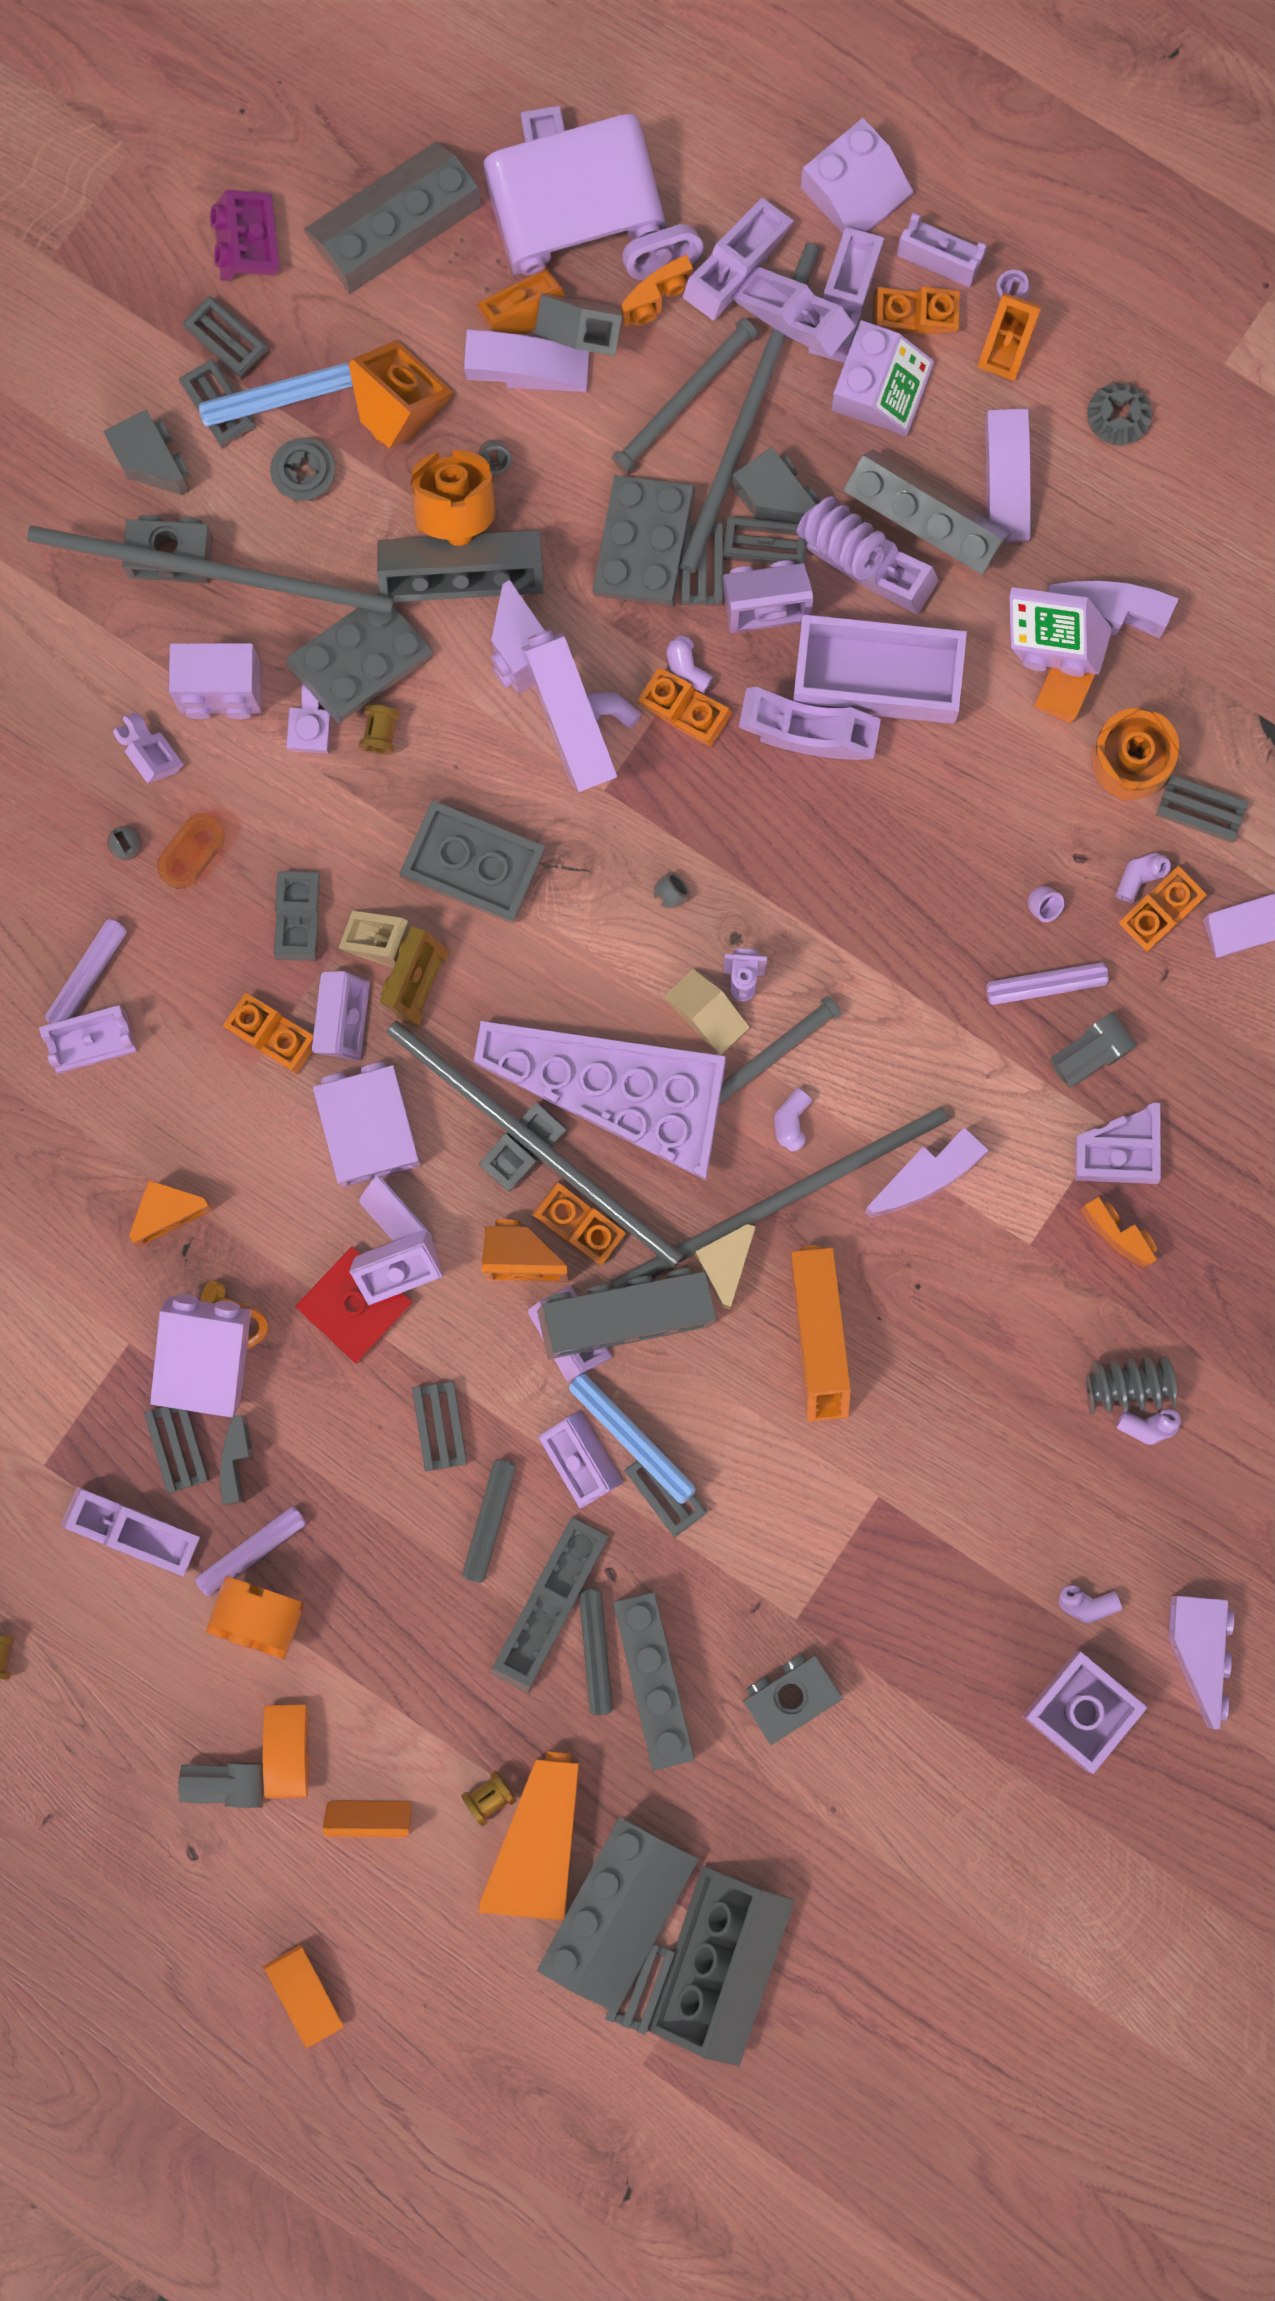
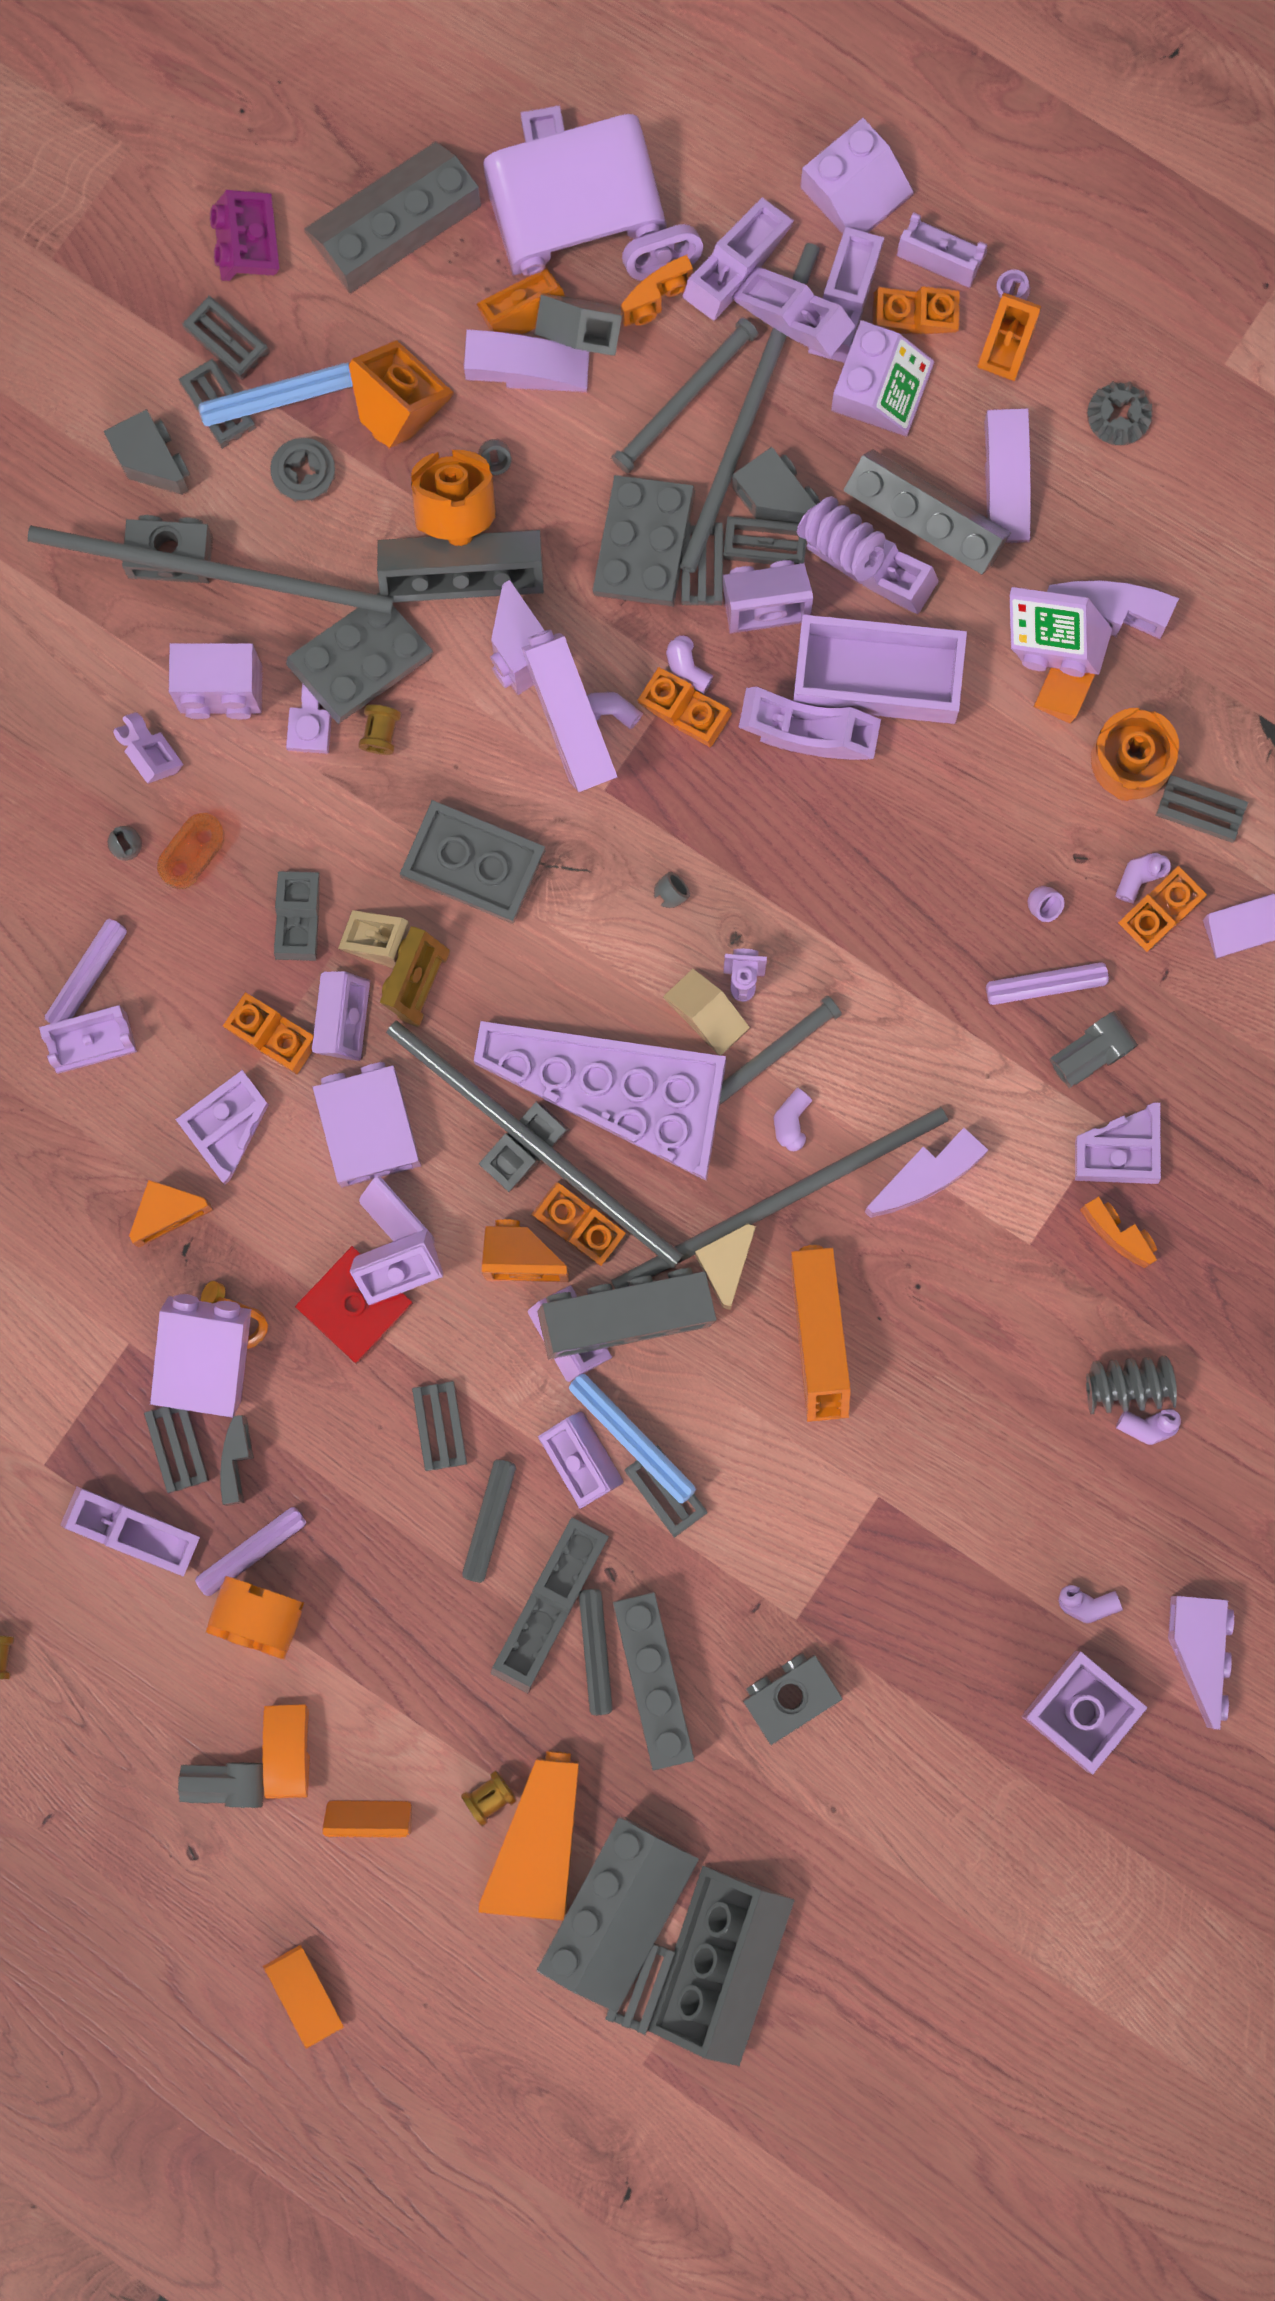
(225, 1123): none -> lavender wing

